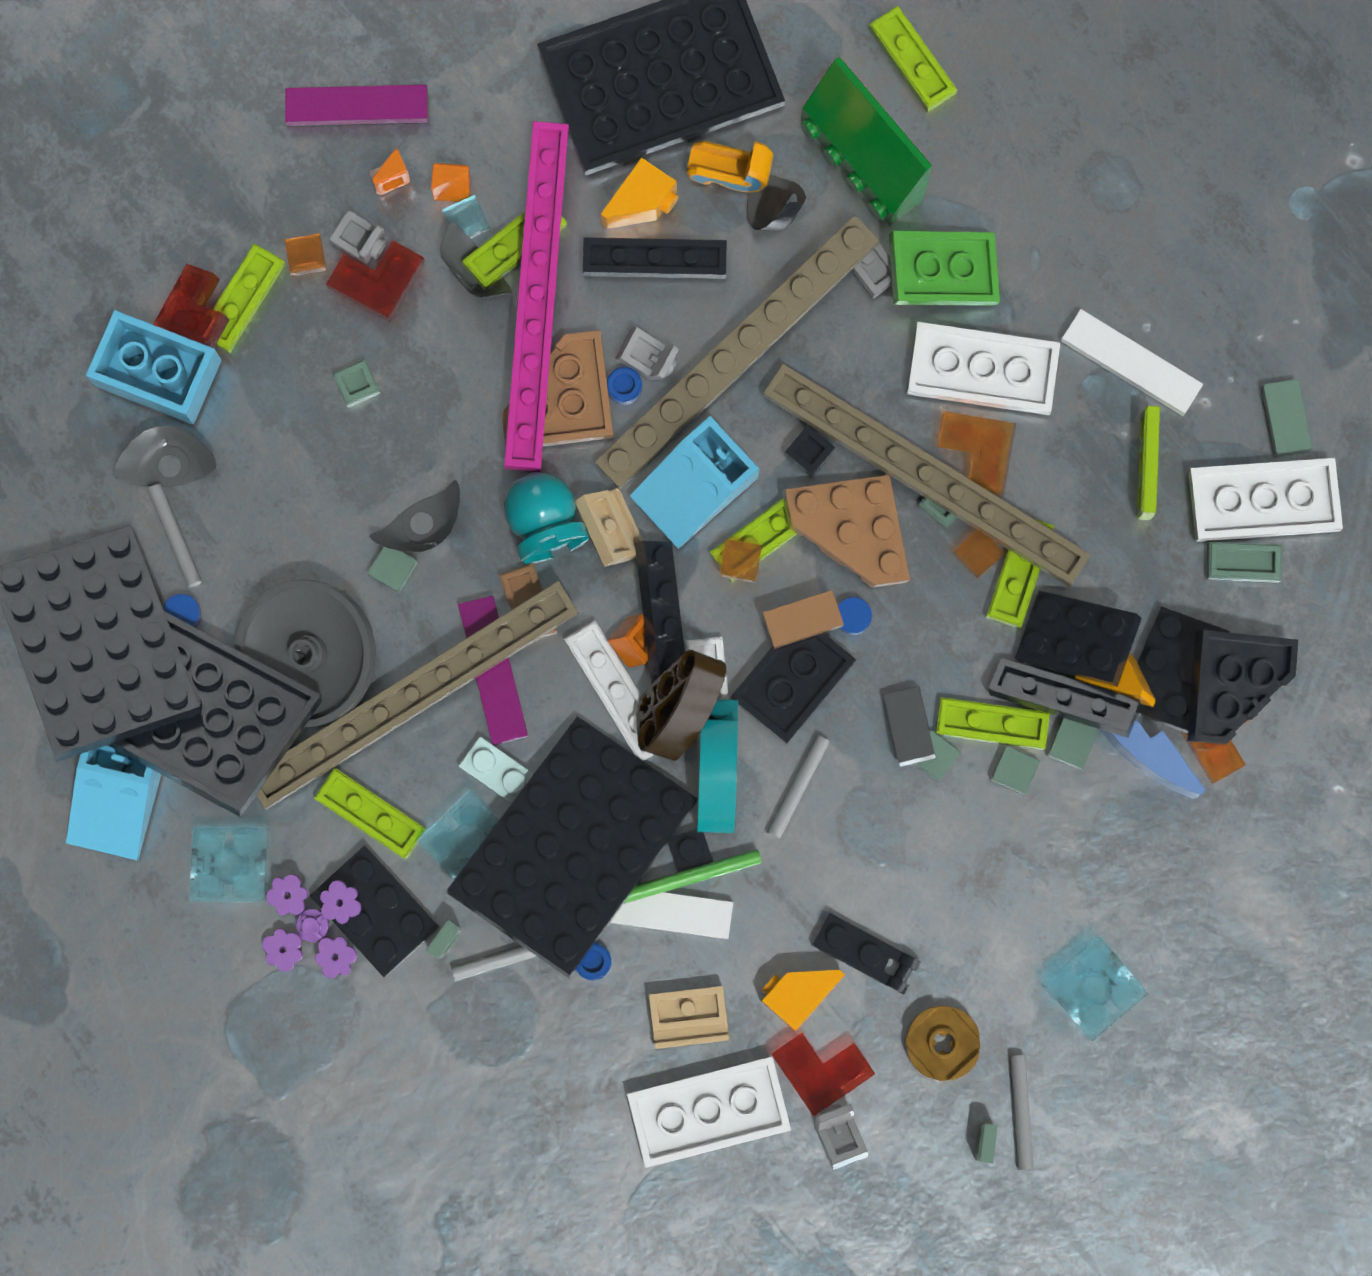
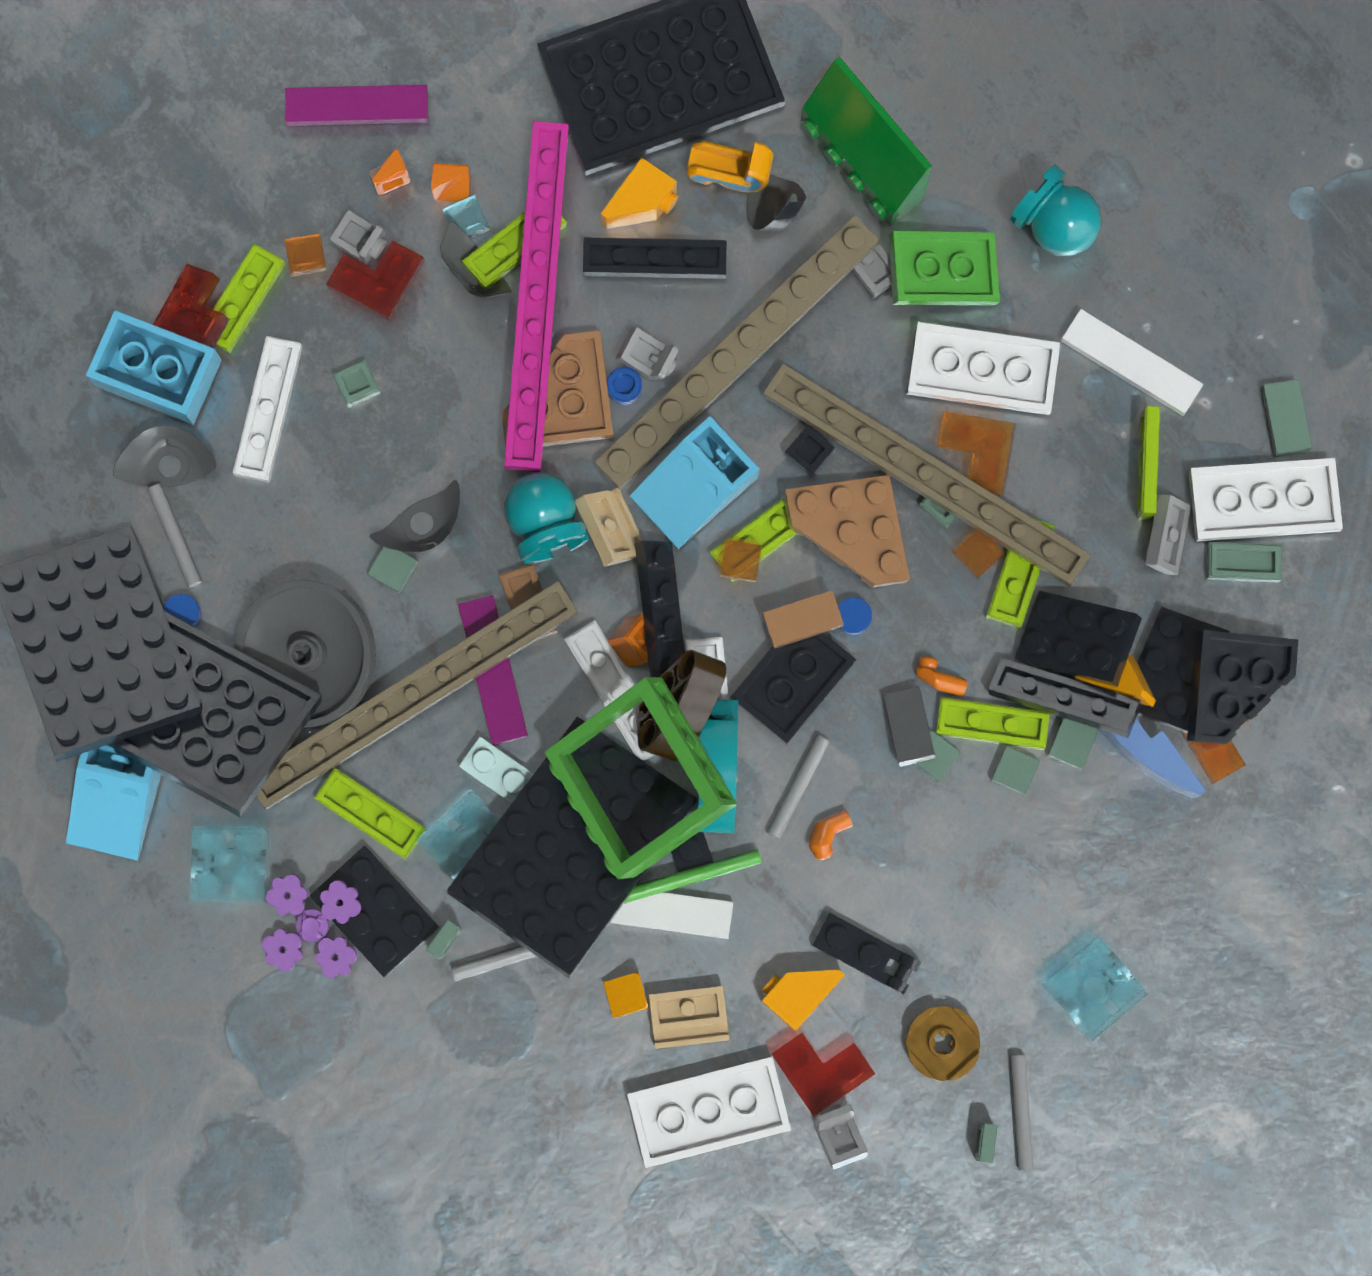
(267, 409): none -> white tile
(595, 964): blue tile -> none
(625, 995): none -> light orange slope
(687, 749): none -> bright green window
(824, 832): none -> orange arm
(912, 59): lime tile -> none
(940, 681): none -> orange arm
(1061, 216): none -> teal tile
(1168, 534): none -> light grey plate

